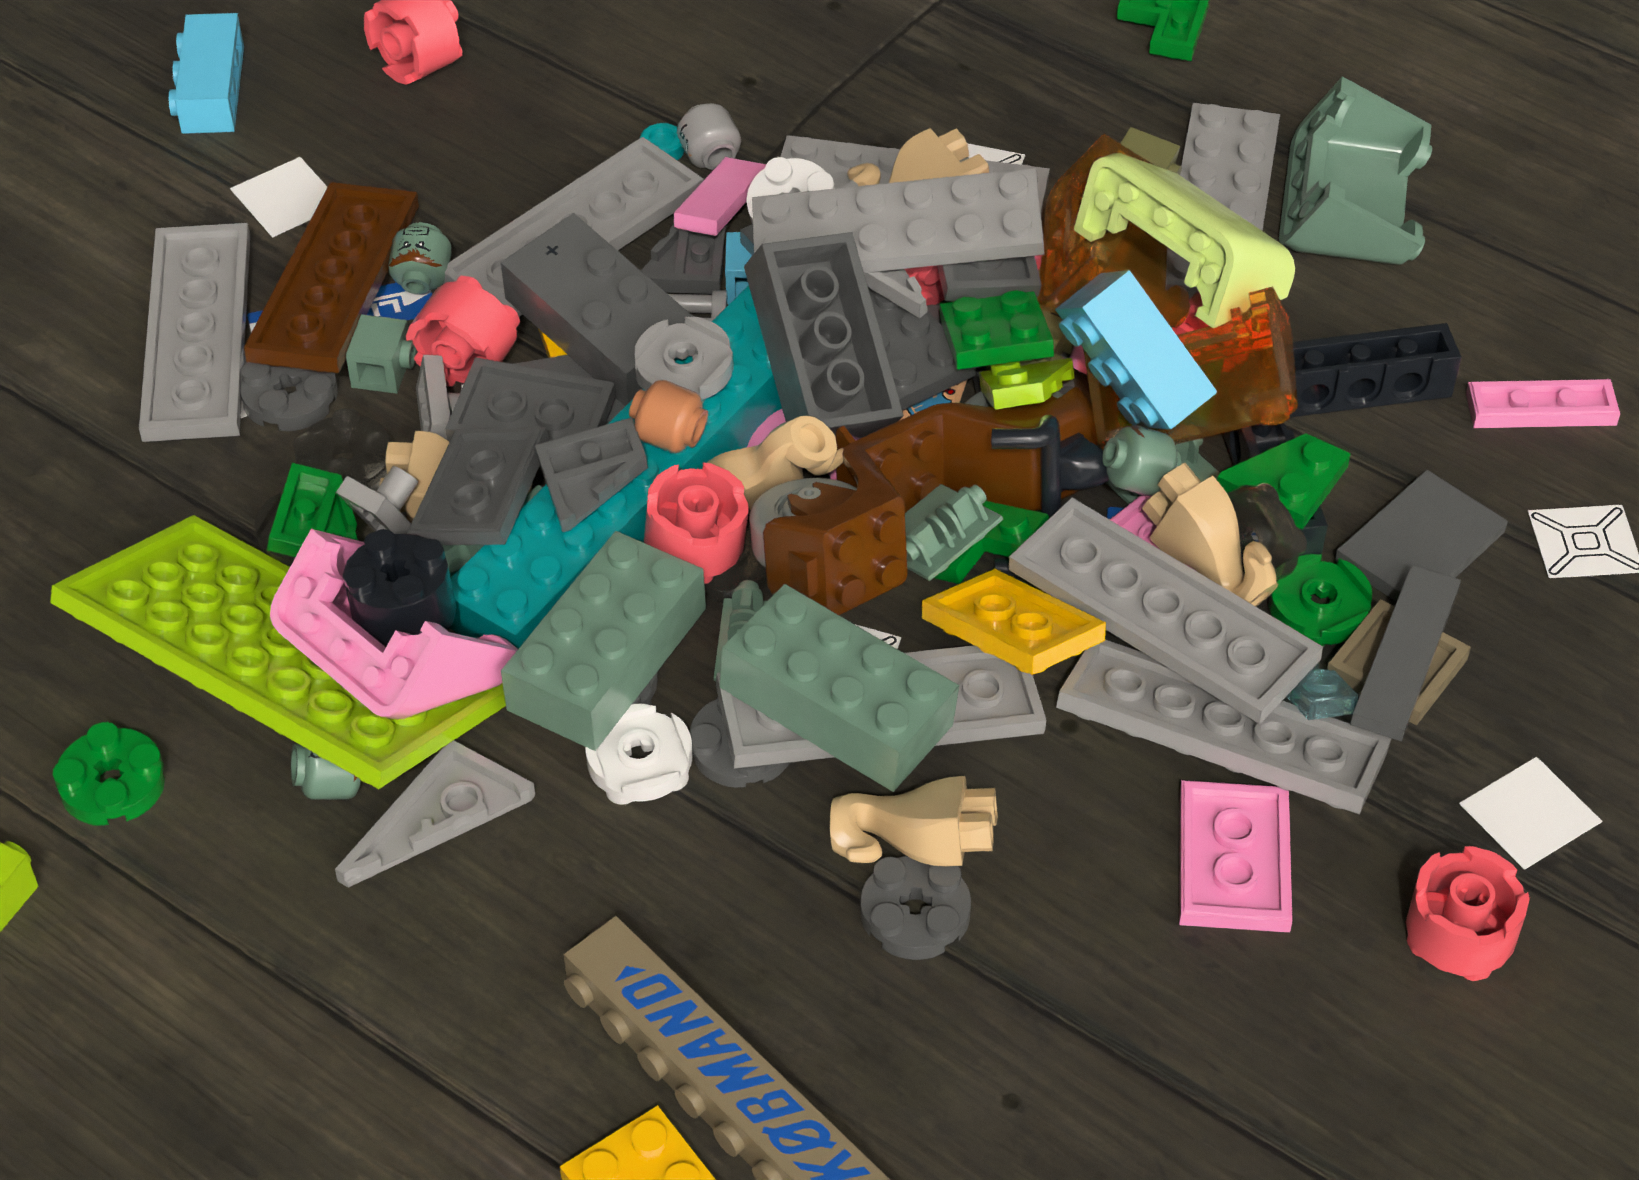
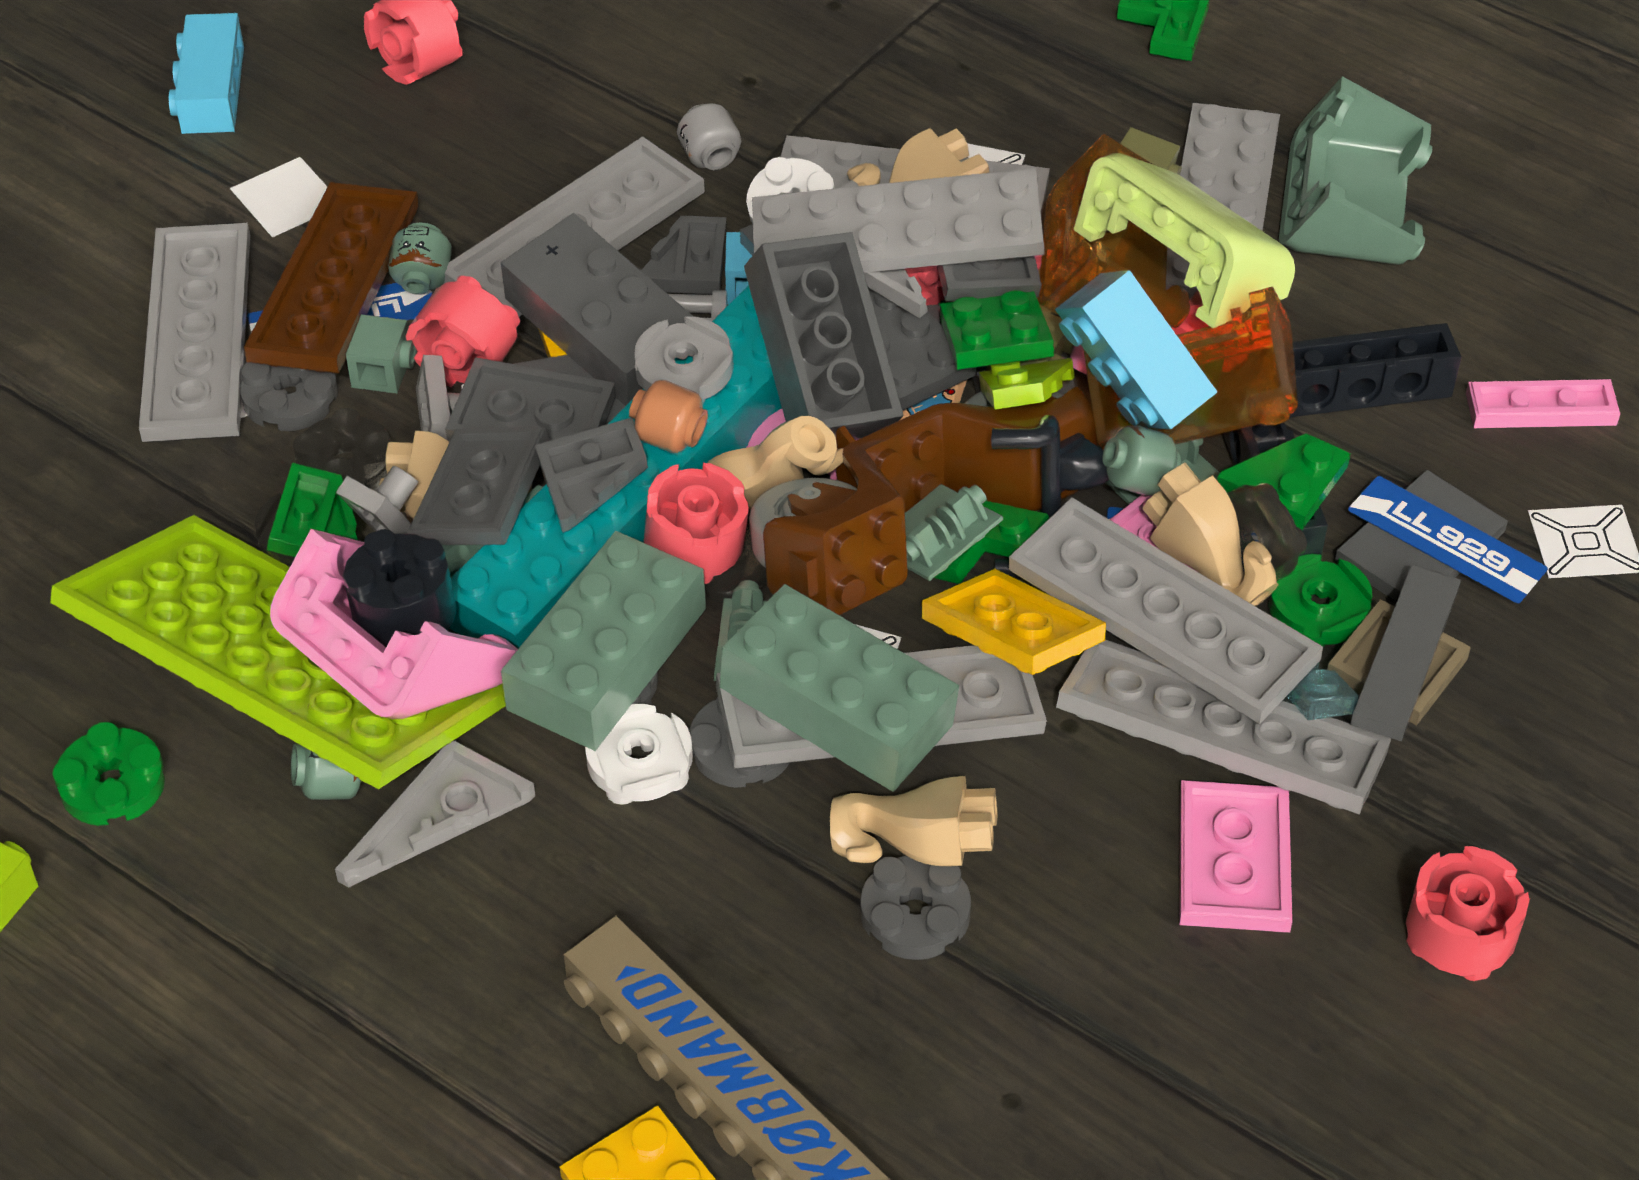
(665, 138): teal tile -> none
(717, 197): bright pink tile -> none
(1448, 539): none -> blue sticker
(1530, 813): white sticker -> none

